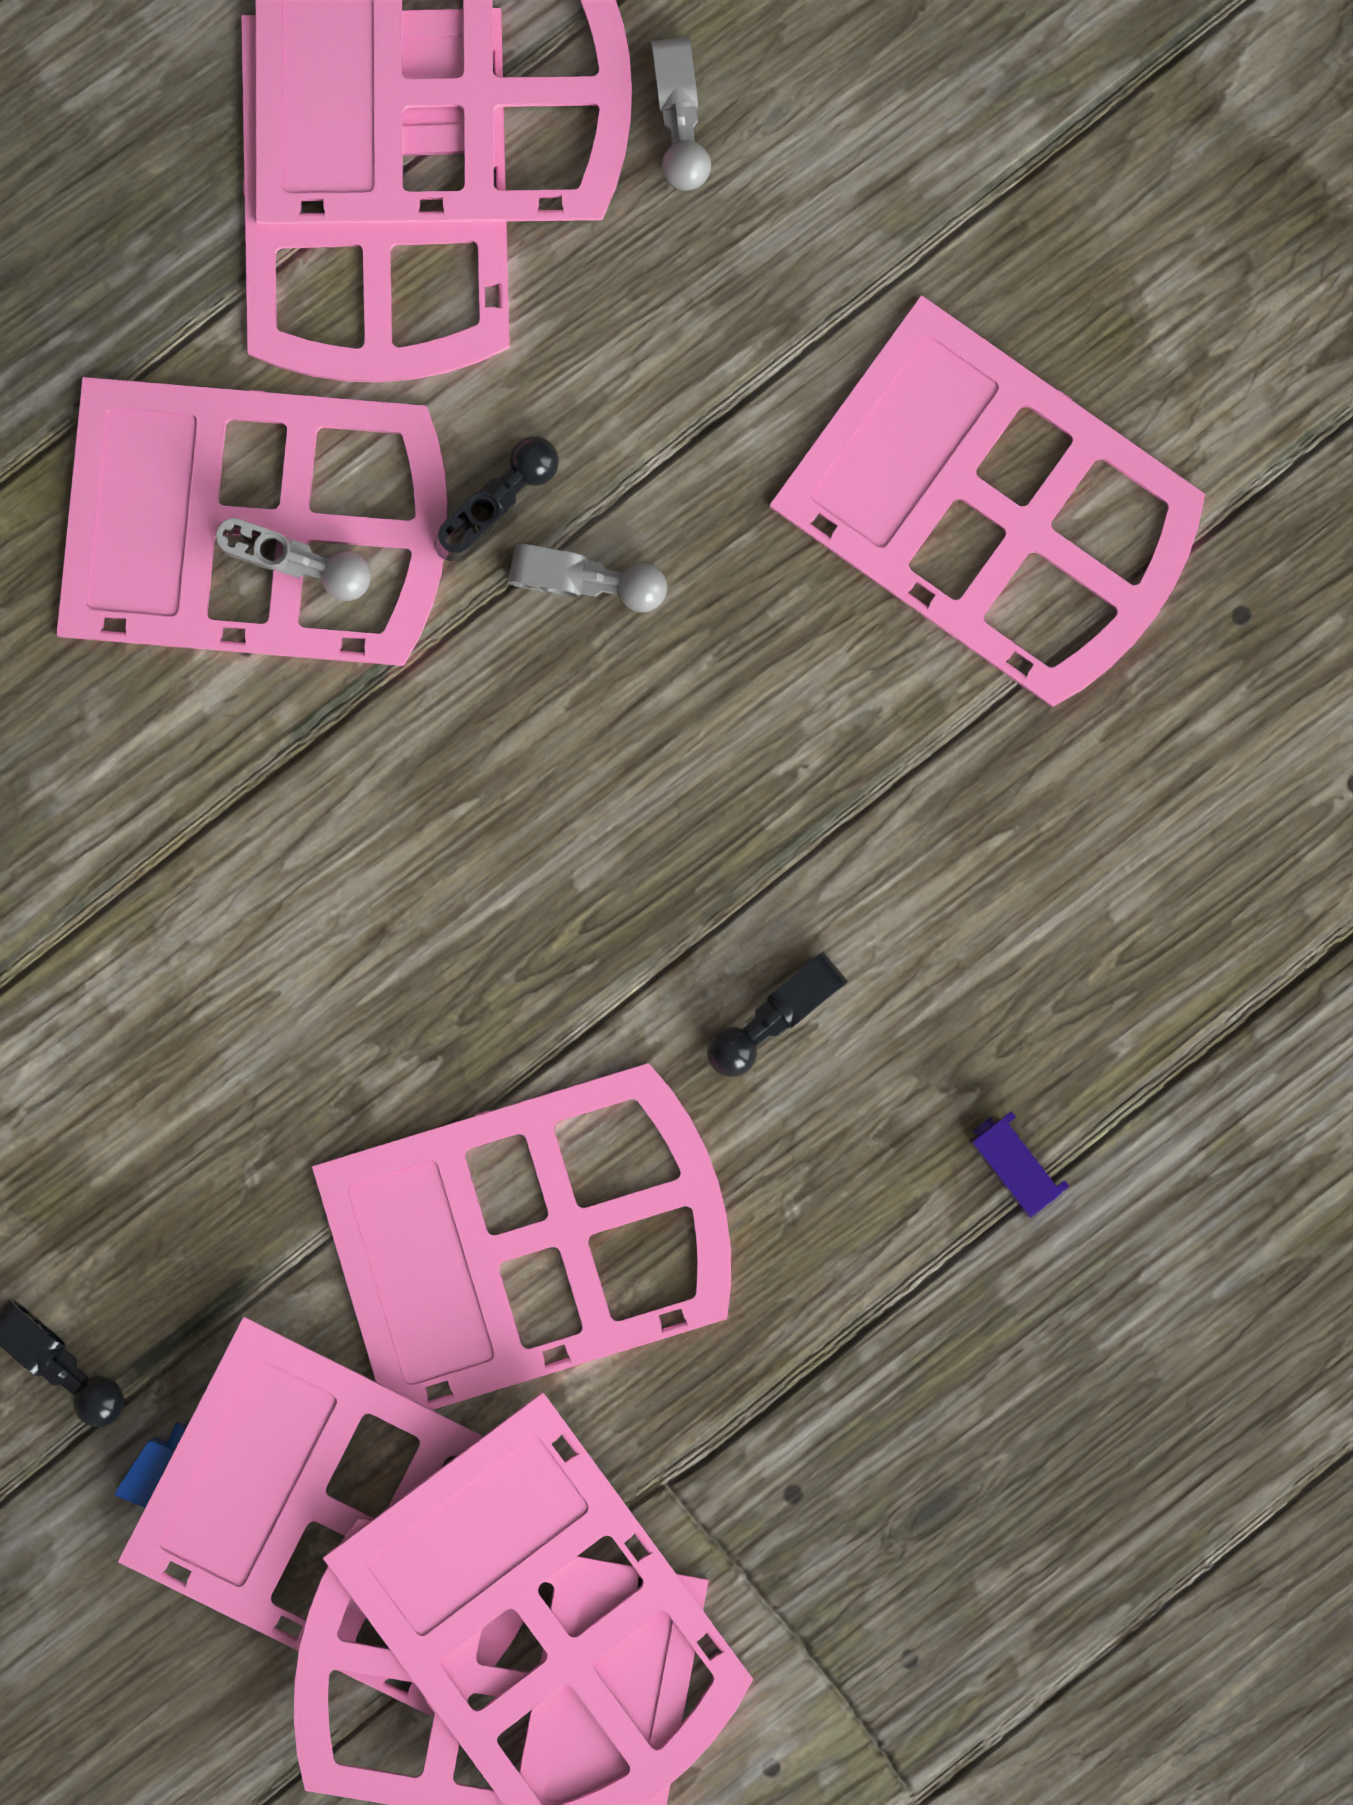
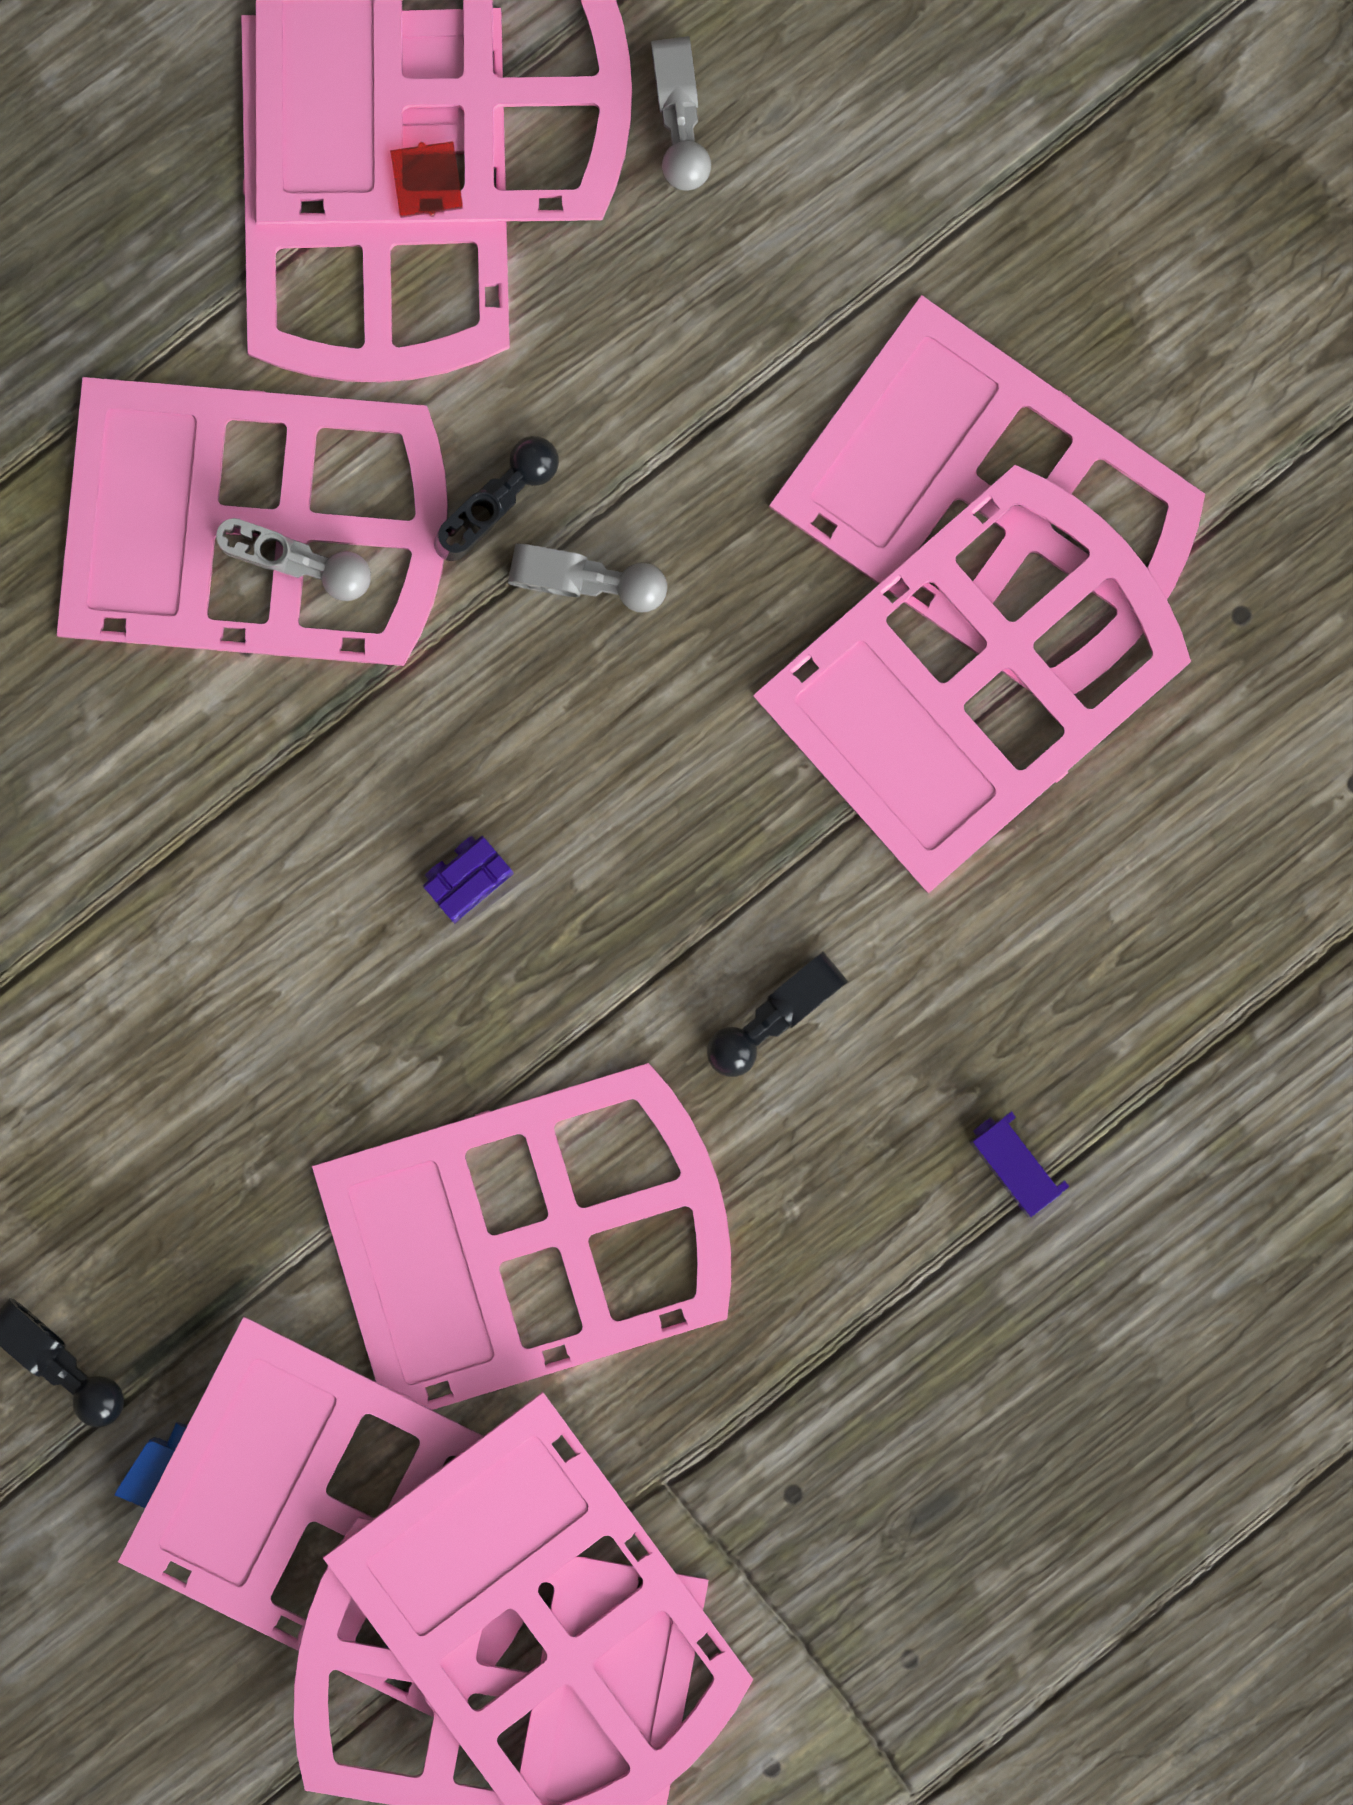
(426, 179): none -> clear red piece
(466, 878): none -> dark purple brick
(902, 739): none -> bright pink door

